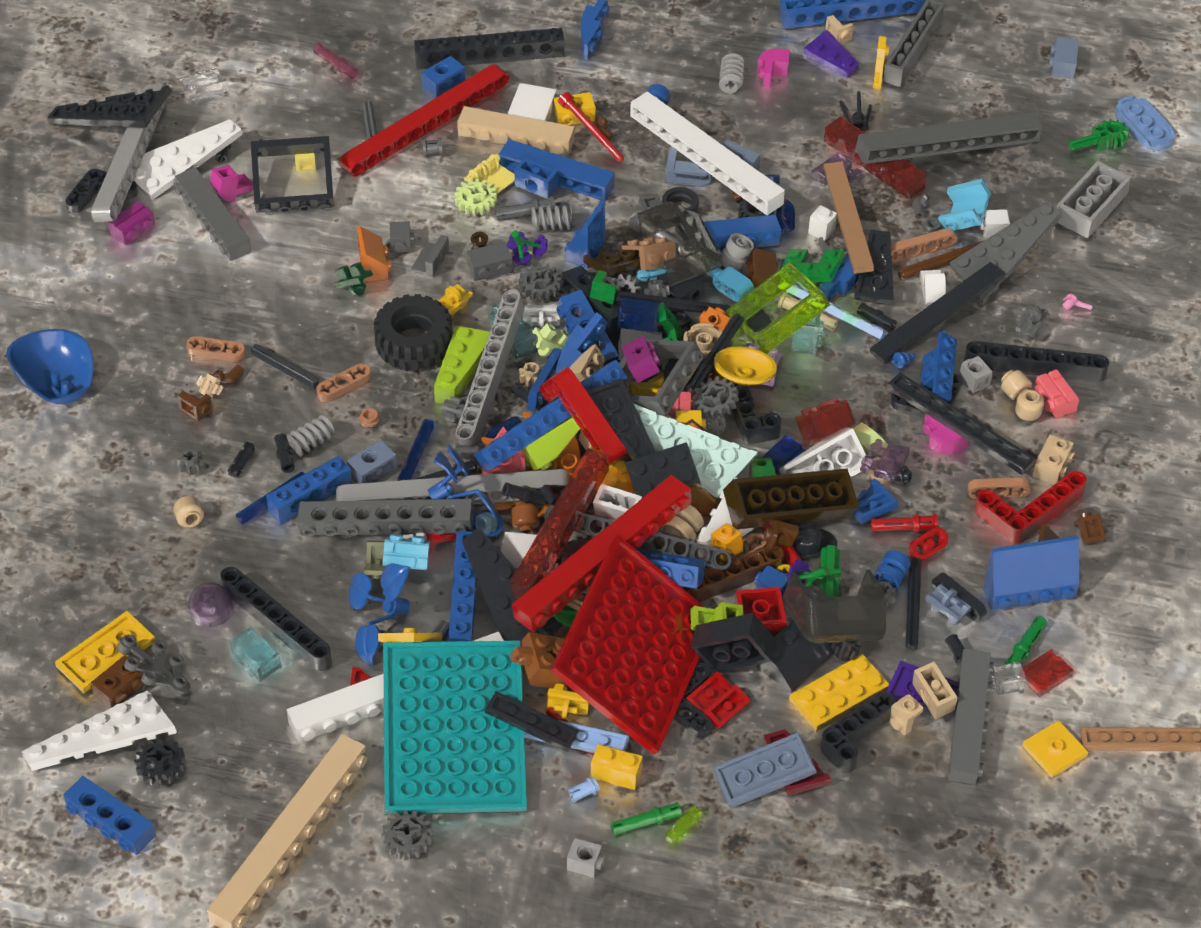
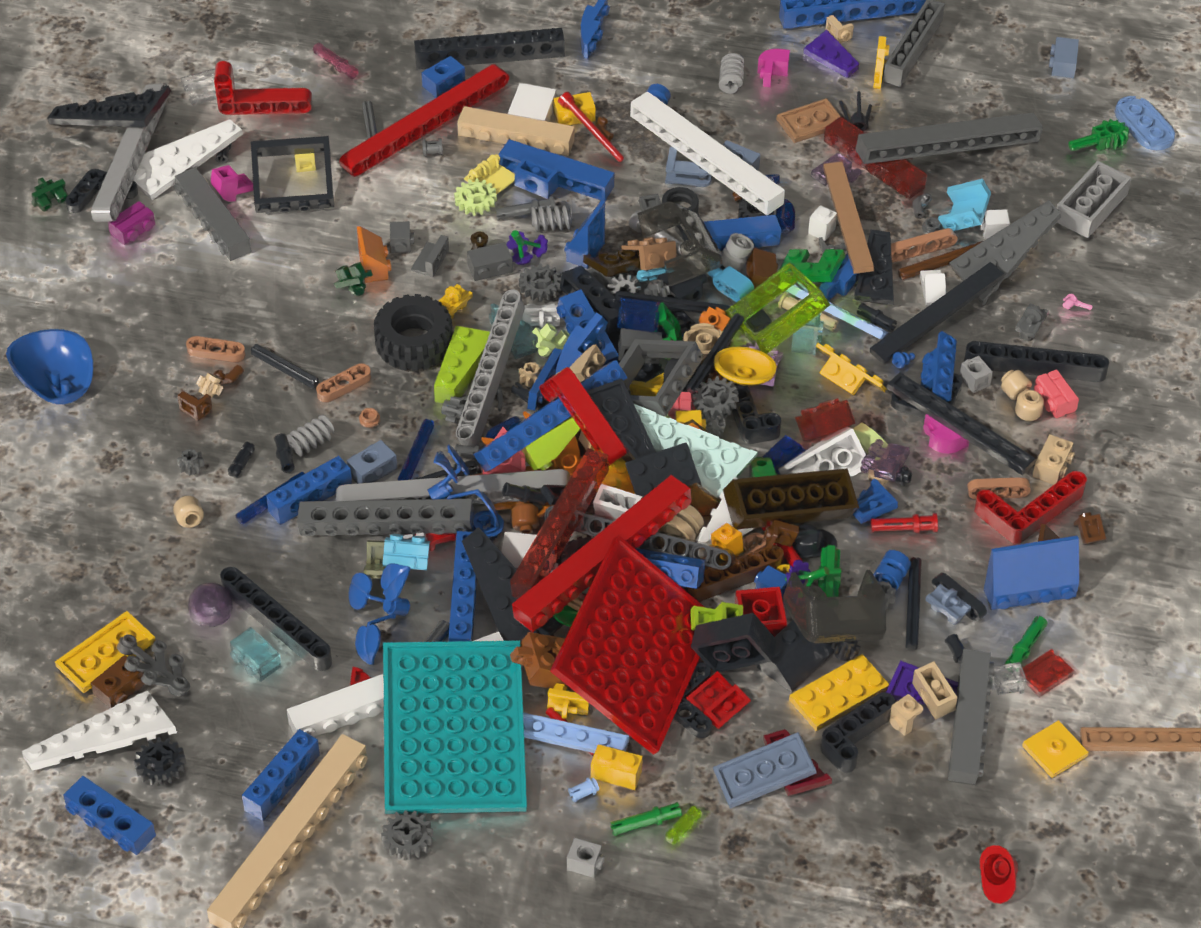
(47, 190): none -> dark green hips
(257, 101): none -> red beam
(281, 775): none -> blue brick
(410, 635): yellow plate -> none
(486, 522): clear light blue tile -> none
(531, 721): black tile -> none
(602, 290): green panel -> none
(641, 358): magenta brick -> none
(807, 120): none -> medium nougat tile
(845, 374): none -> yellow bracket
(926, 543): red plate -> none
(998, 873): none -> red piece

